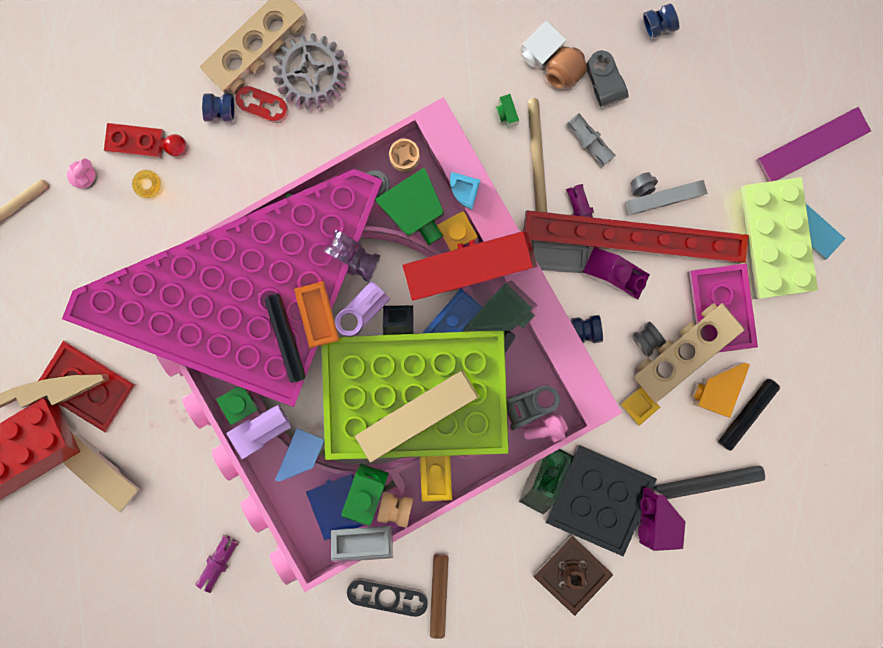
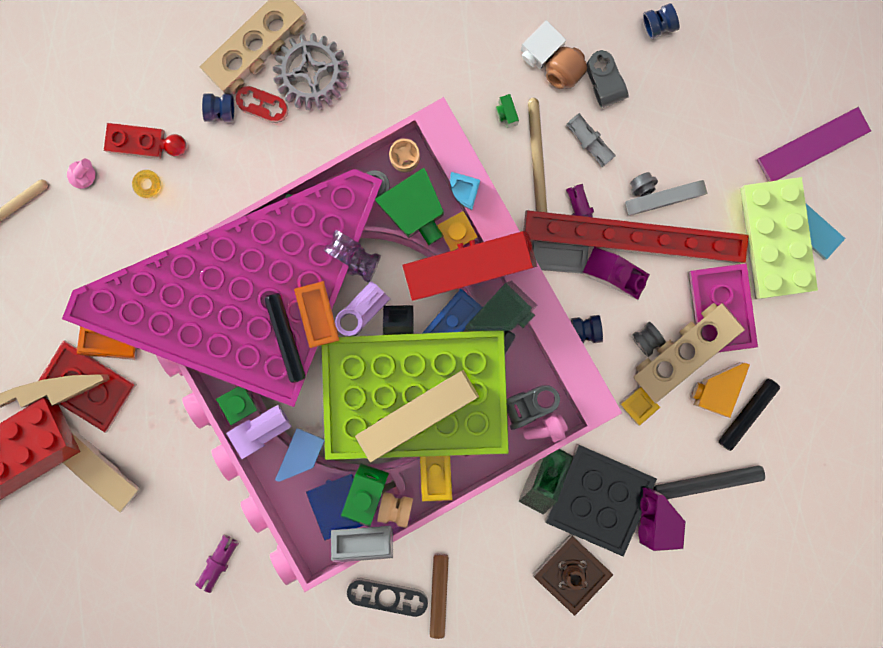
(99, 345): none -> orange tile

